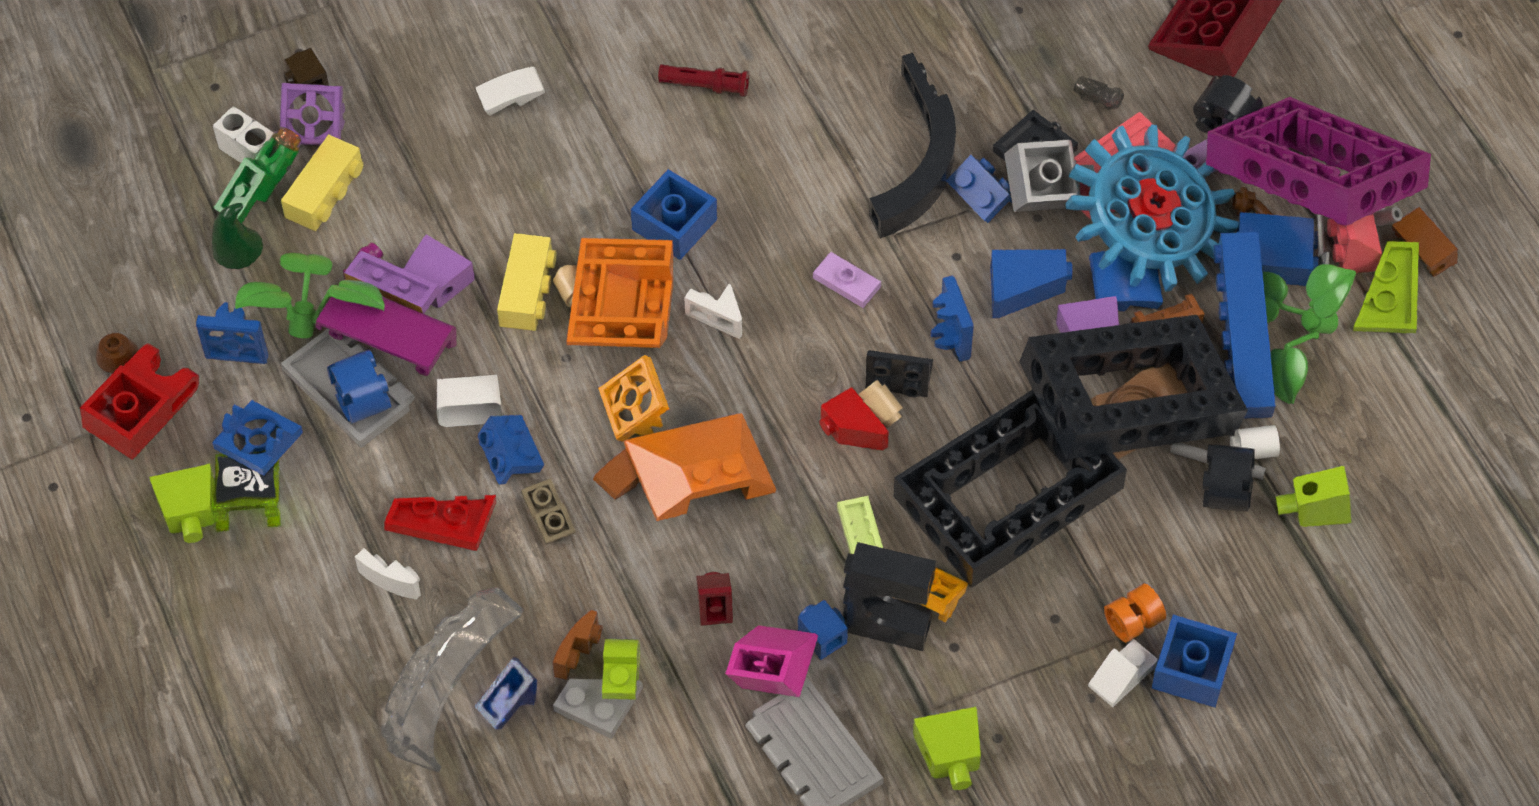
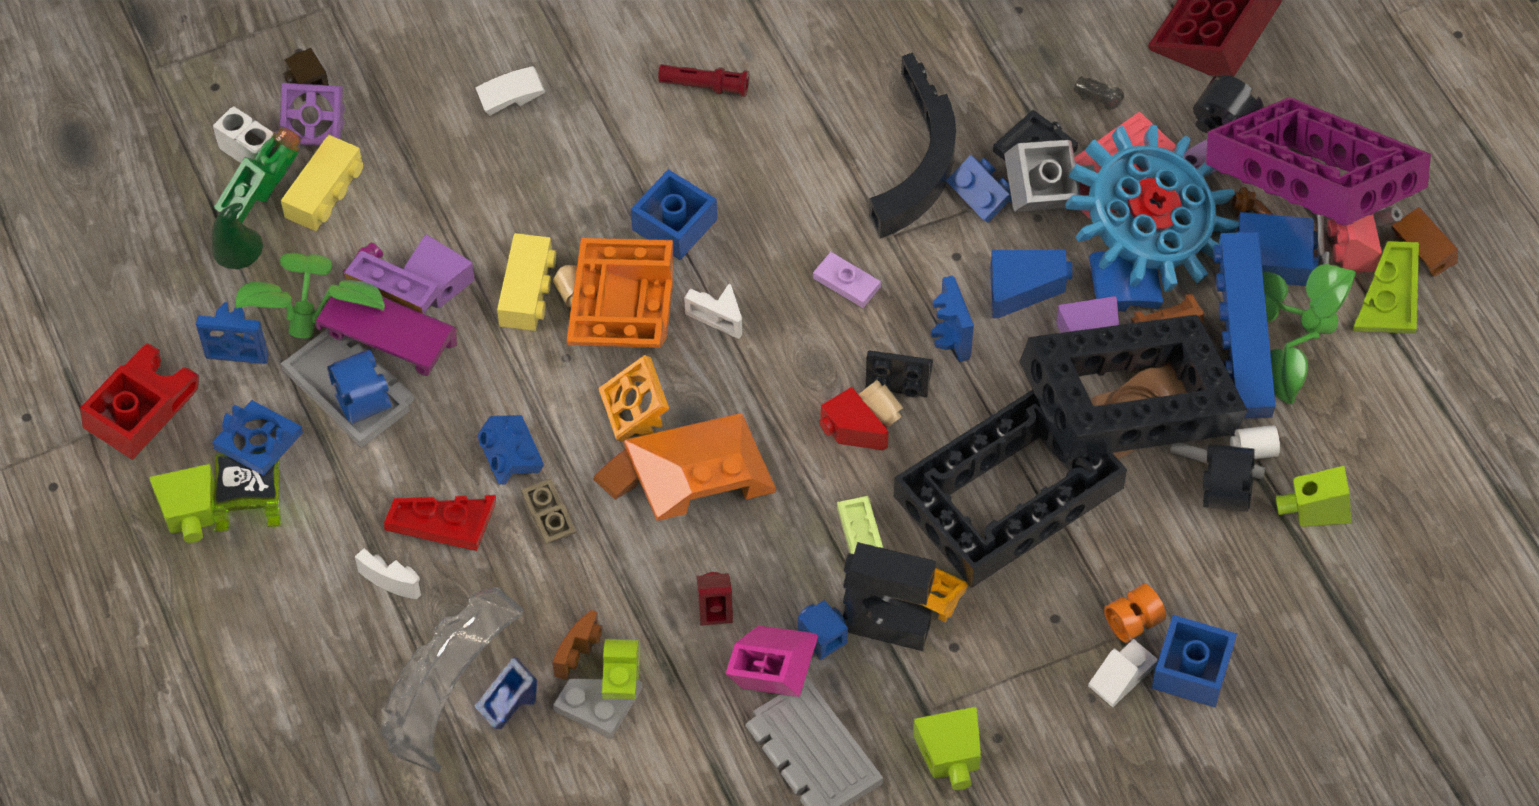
(114, 351): reddish brown cone -> none
(467, 400): white piece -> none

